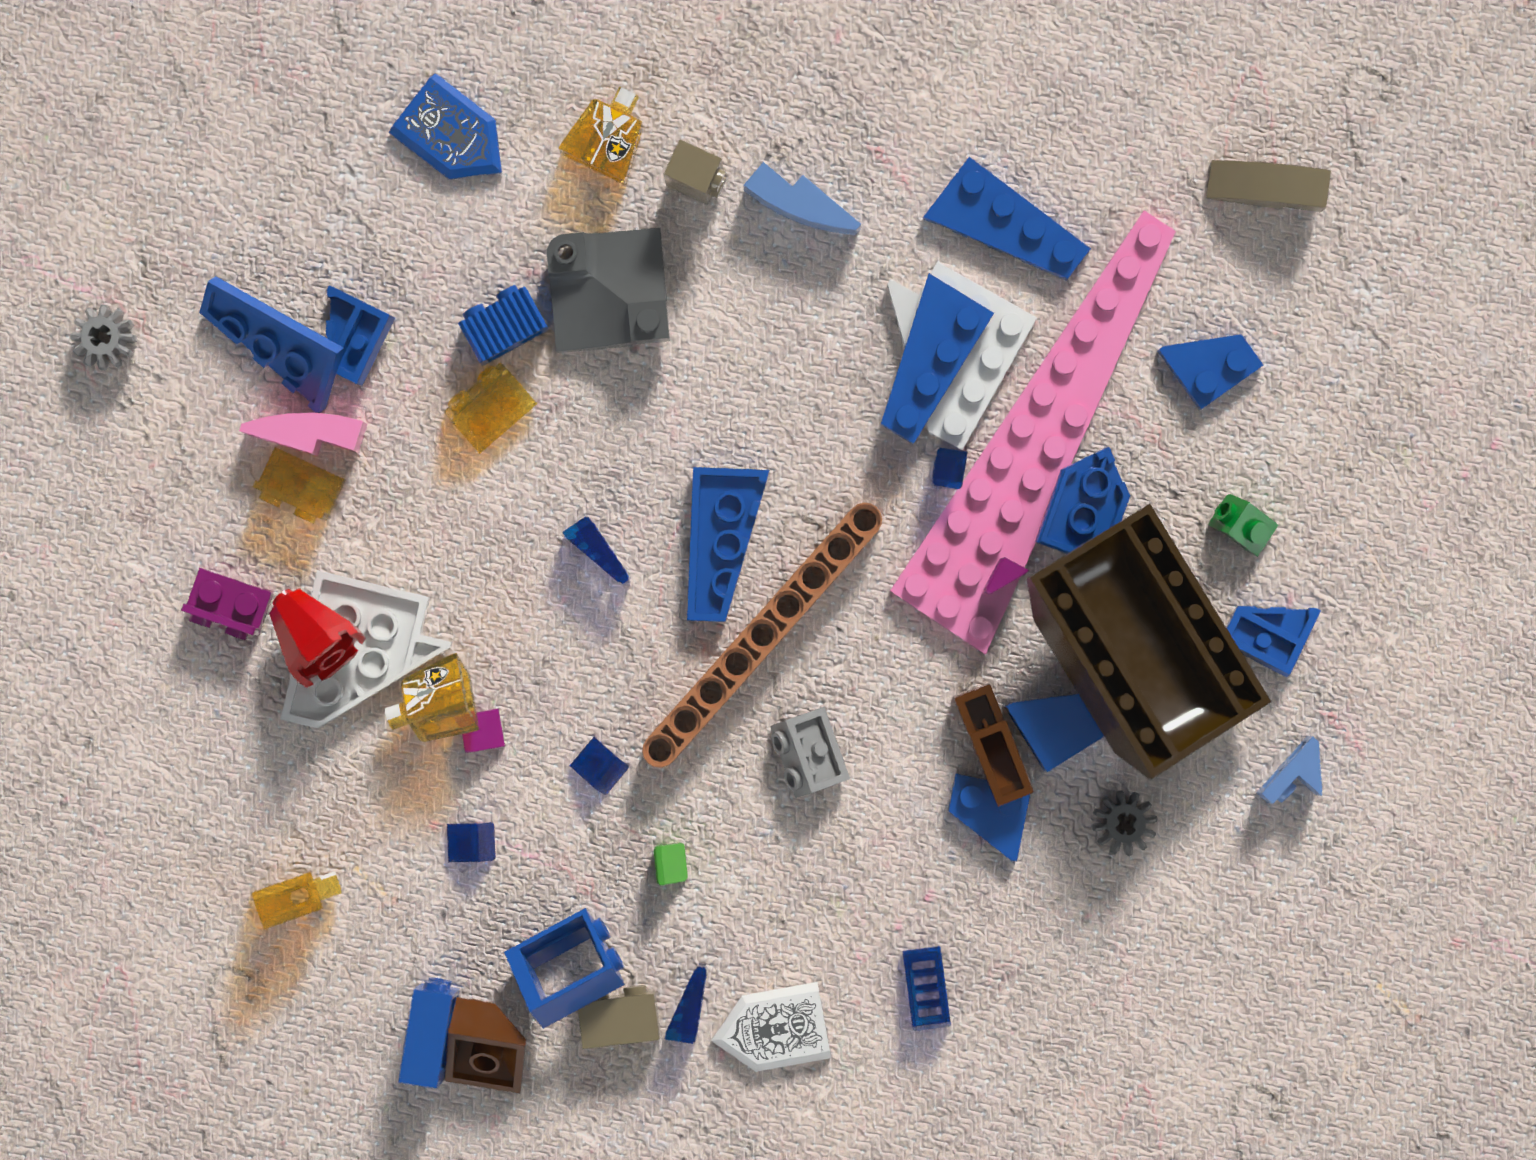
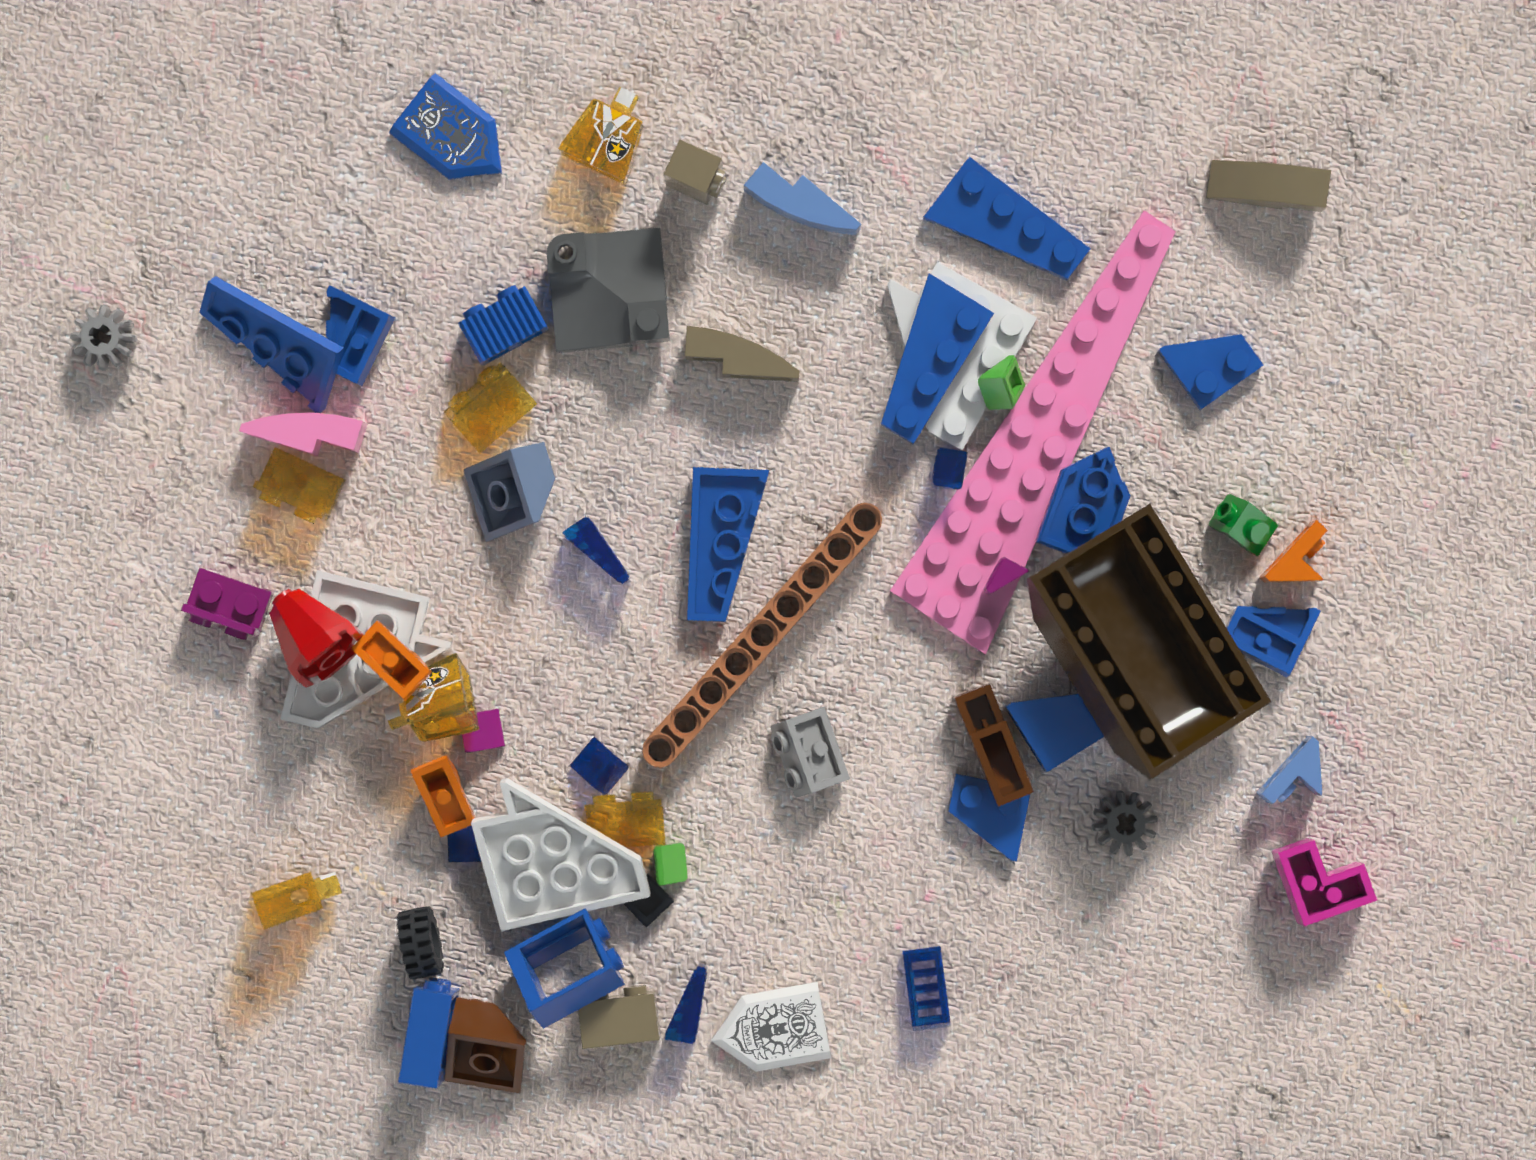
(391, 660): none -> orange slope
(420, 942): none -> black tyre
(443, 795): none -> orange slope
(510, 489): none -> sand blue slope
(550, 863): none -> white wing
(628, 822): none -> clear yellow bracket
(650, 908): none -> black tile
(739, 356): none -> dark tan slope
(1002, 384): none -> bright green slope
(1290, 565): none -> orange slope
(1319, 893): none -> dark pink brick

